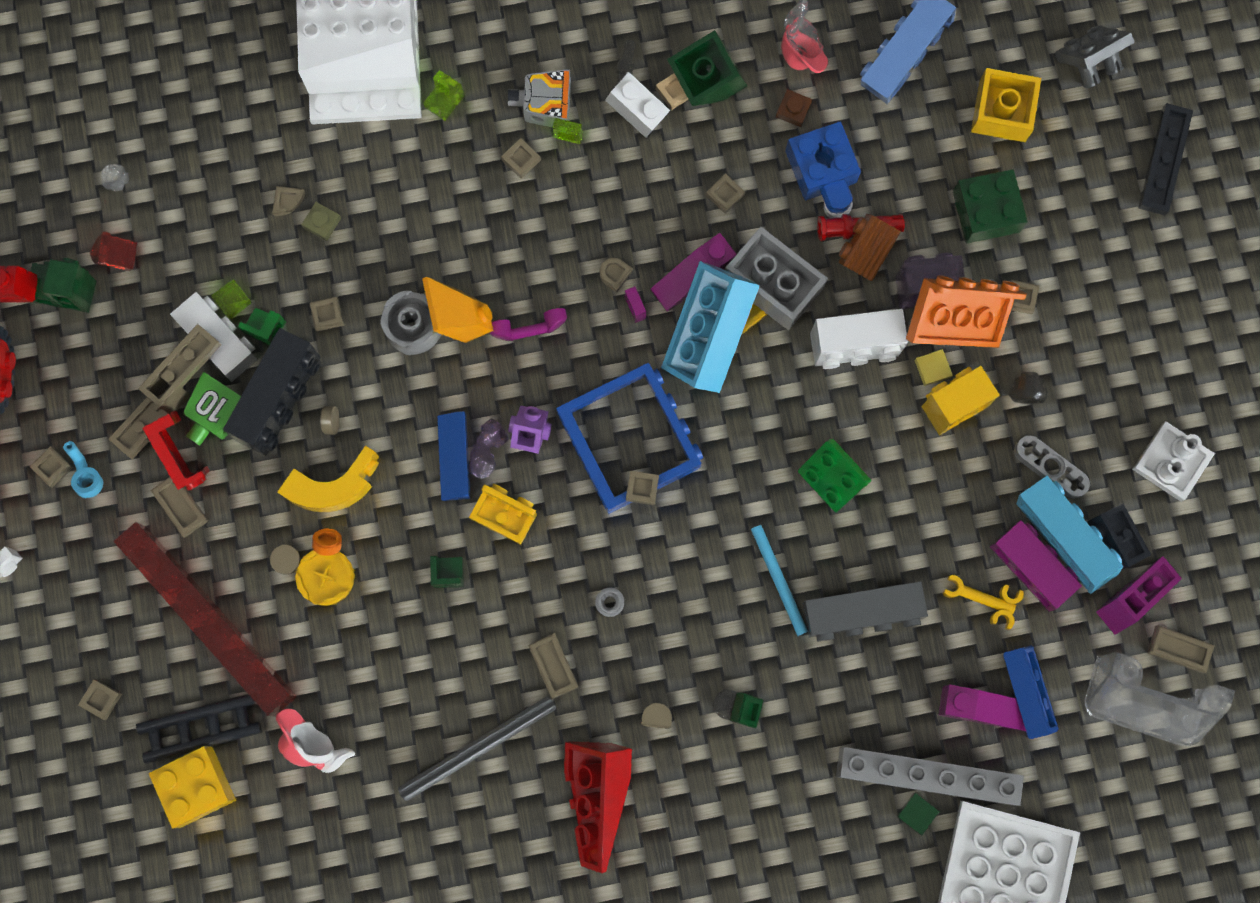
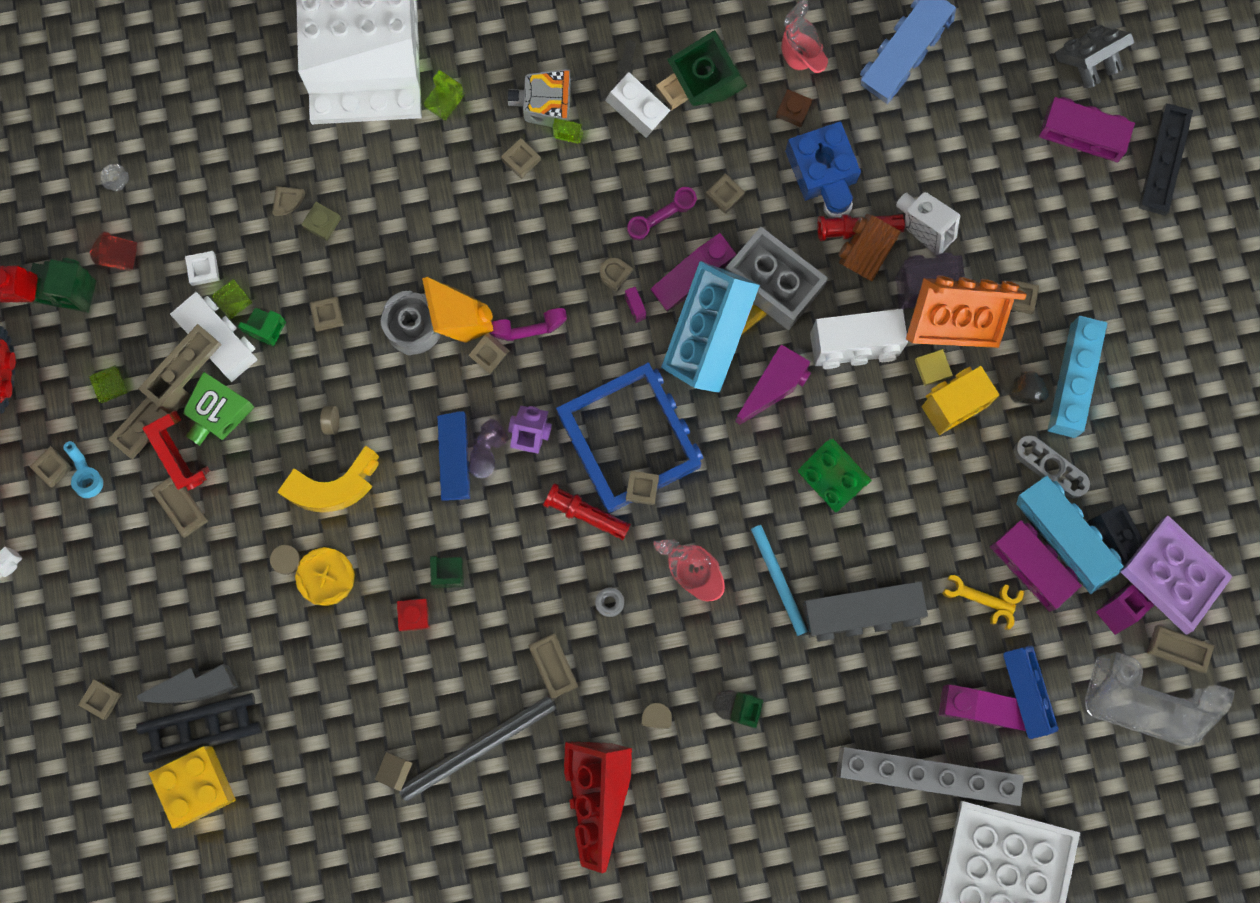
(108, 384): none -> clear neon green tile
(192, 686): none -> dark grey slope
(202, 268): none -> white plate
(205, 619): clear red brick -> none
(273, 392): black brick -> none
(307, 746): white hair -> none
(327, 542): orange tile -> none
(393, 771): none -> dark tan tile
(412, 615): none -> red plate
(489, 353): none -> dark tan plate
(504, 514): yellow bracket -> none
(574, 507): none -> red pin
(683, 201): none -> magenta bar
(693, 569): none -> clear hair
(778, 381): none -> magenta slope
(917, 814): dark green tile -> none
(930, 221): none -> white torso
(989, 206): dark green brick -> none
(1006, 105): yellow brick -> none
(1077, 377): none -> medium azure brick
(1087, 129): none -> magenta brick
(1174, 461): white plate -> none
(1176, 574): none -> lavender plate

